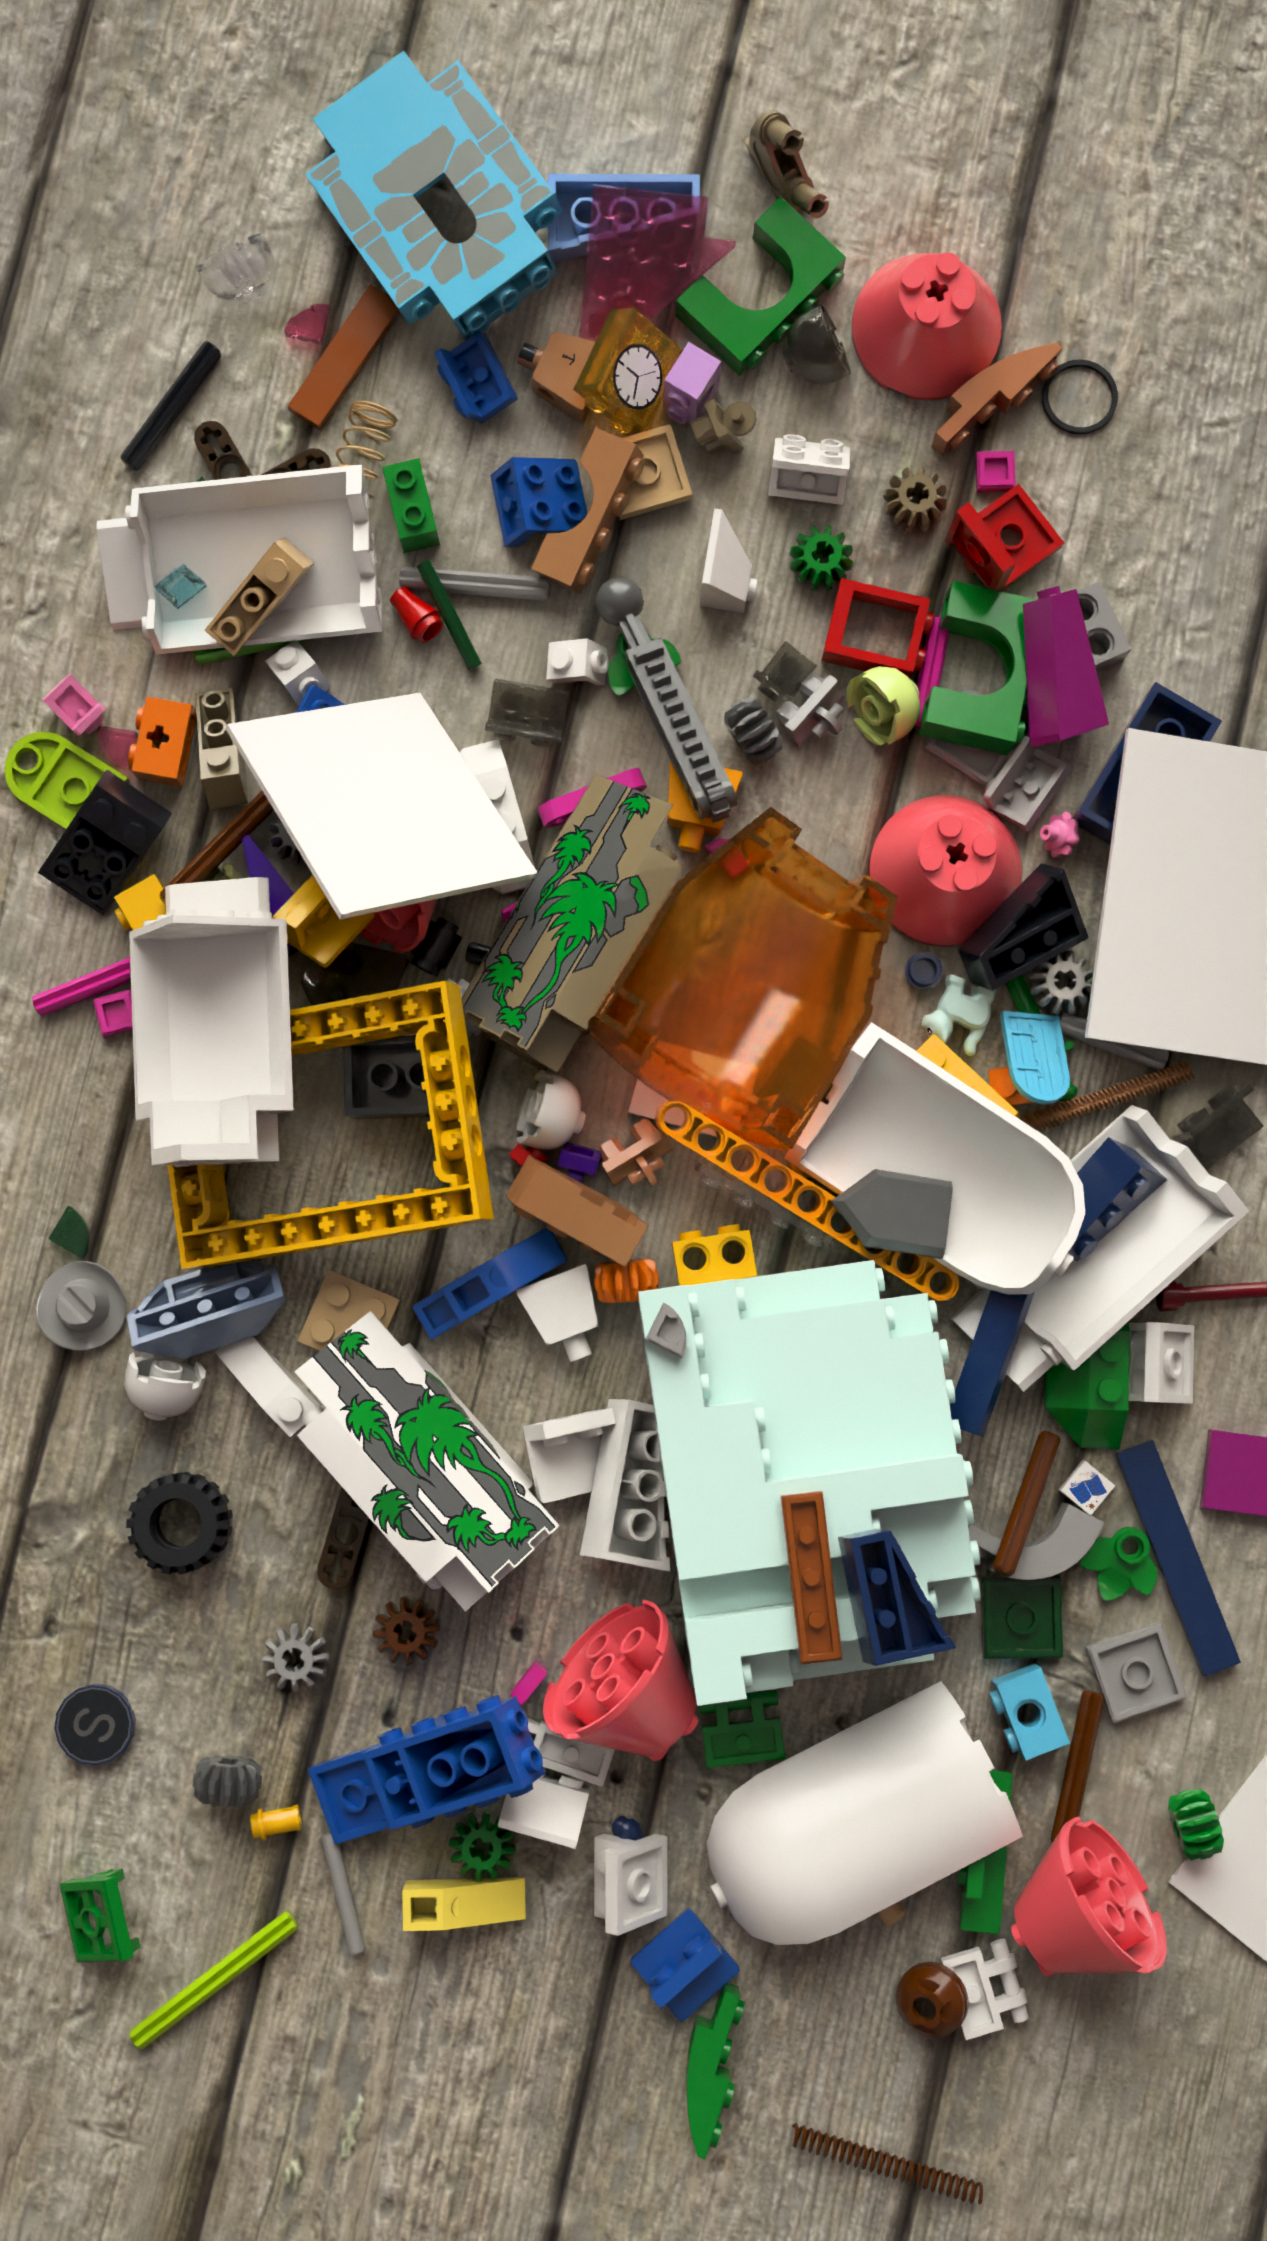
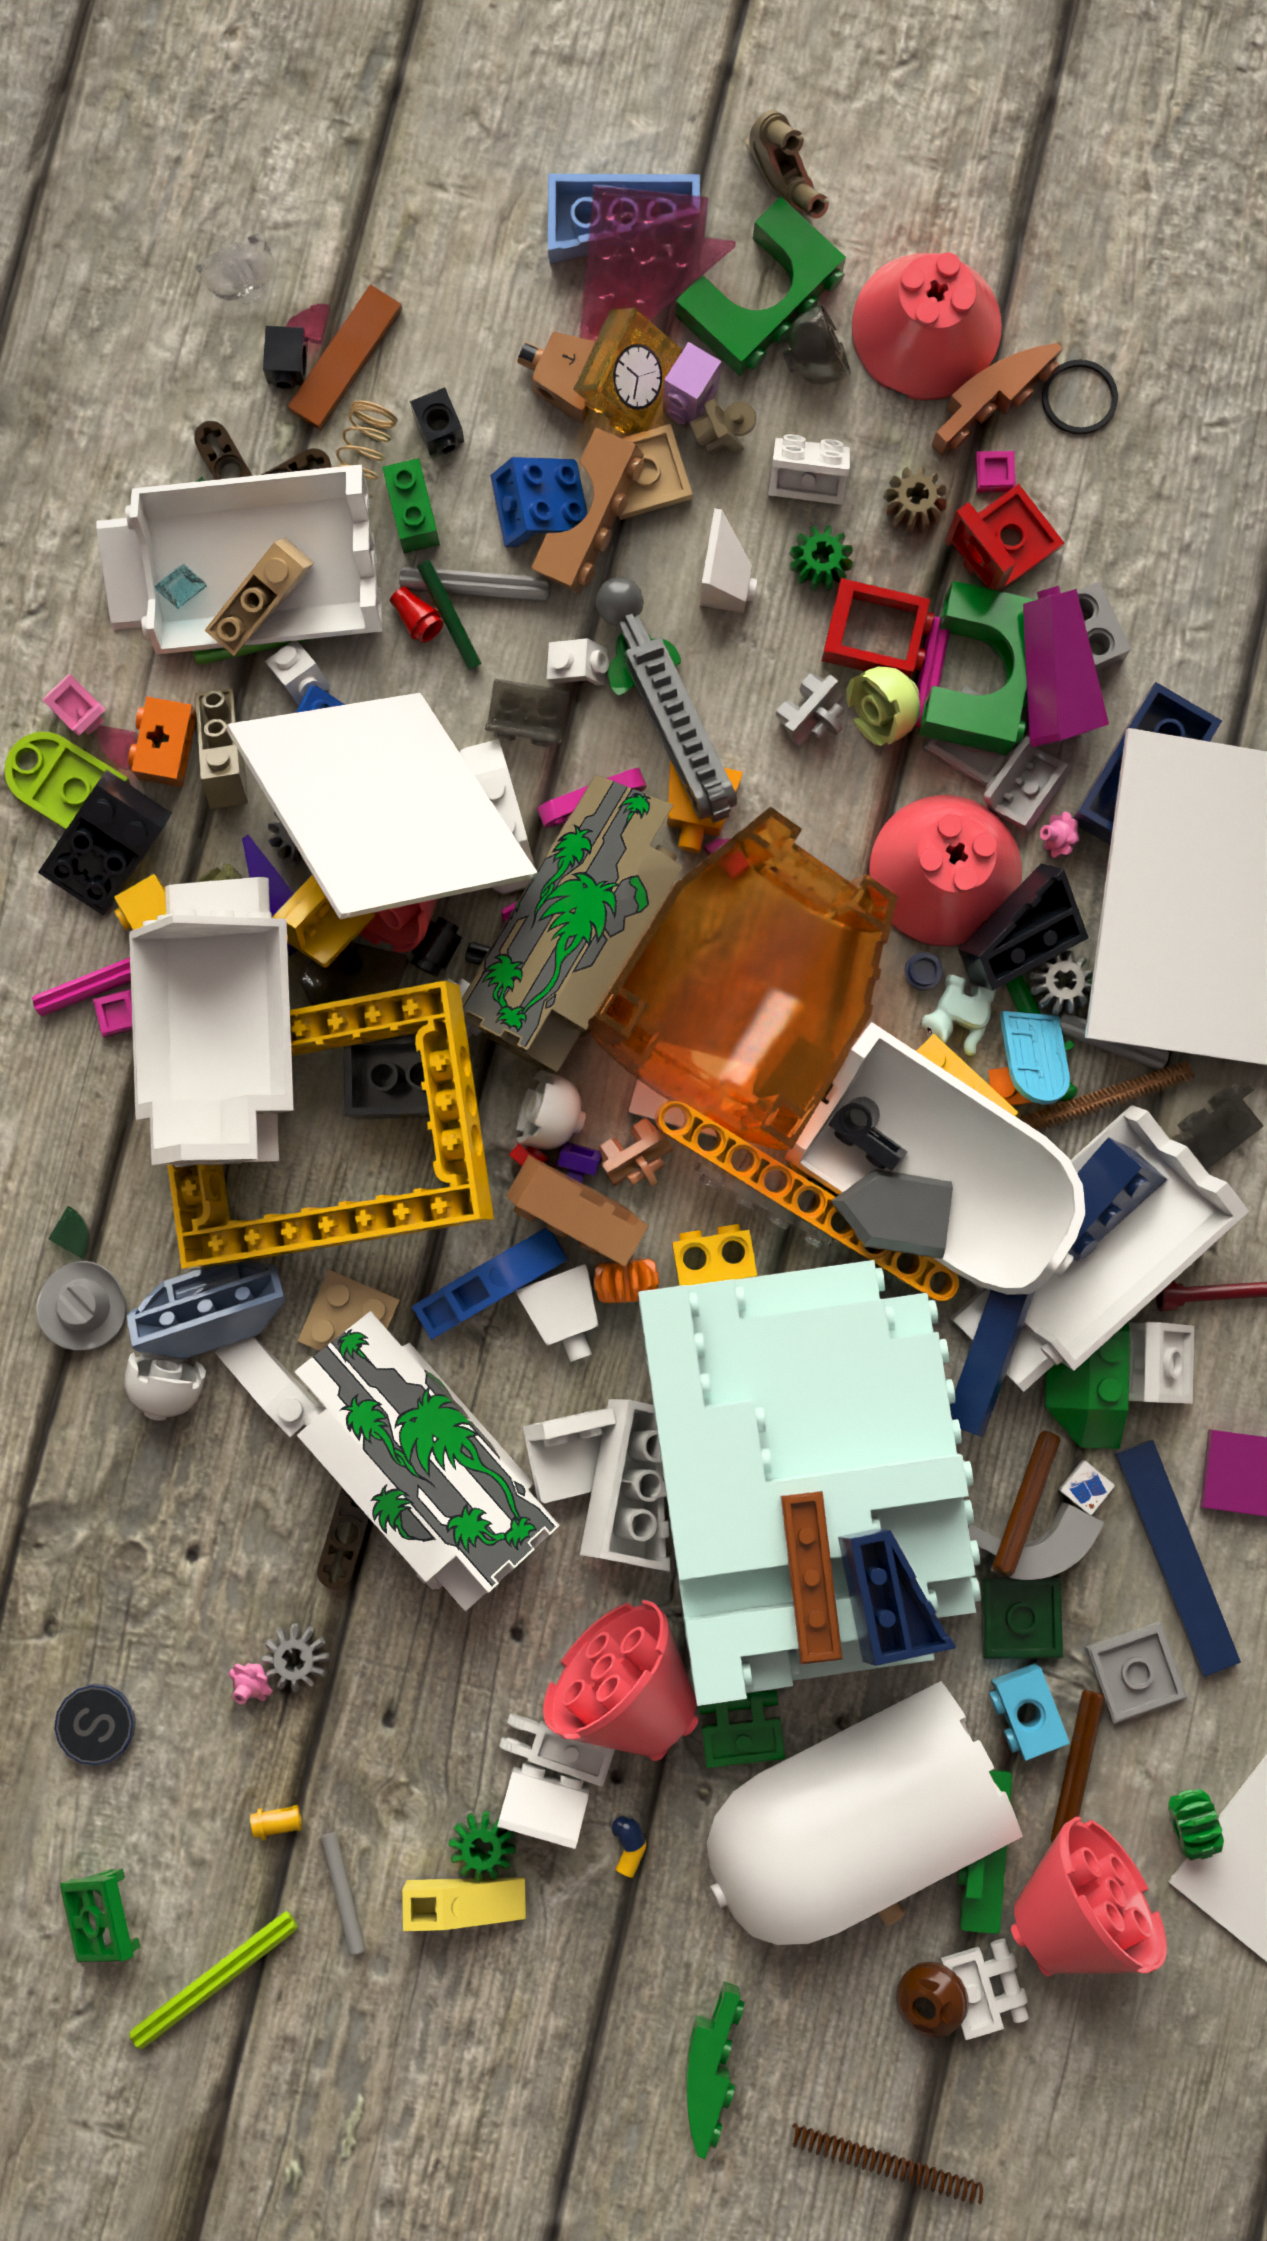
(146, 1527): black tyre -> none
(171, 406): black axle -> none
(224, 842): reddish brown axle -> none
(227, 1781): dark grey gear -> none
(249, 1683): none -> bright pink plant
(285, 356): none -> black brick
(398, 140): panel -> none
(419, 1627): reddish brown gear -> none
(429, 1770): blue wedge -> none
(437, 407): none -> black brick
(476, 378): blue bracket -> none
(529, 1682): dark pink tile -> none
(629, 1881): white bracket -> none
(668, 1331): light grey tile -> none
(684, 1965): blue bracket -> none
(753, 730): dark grey gear -> none
(784, 673): clear smoke bracket -> none
(879, 1148): none -> black plate
(1121, 1570): green plate -> none

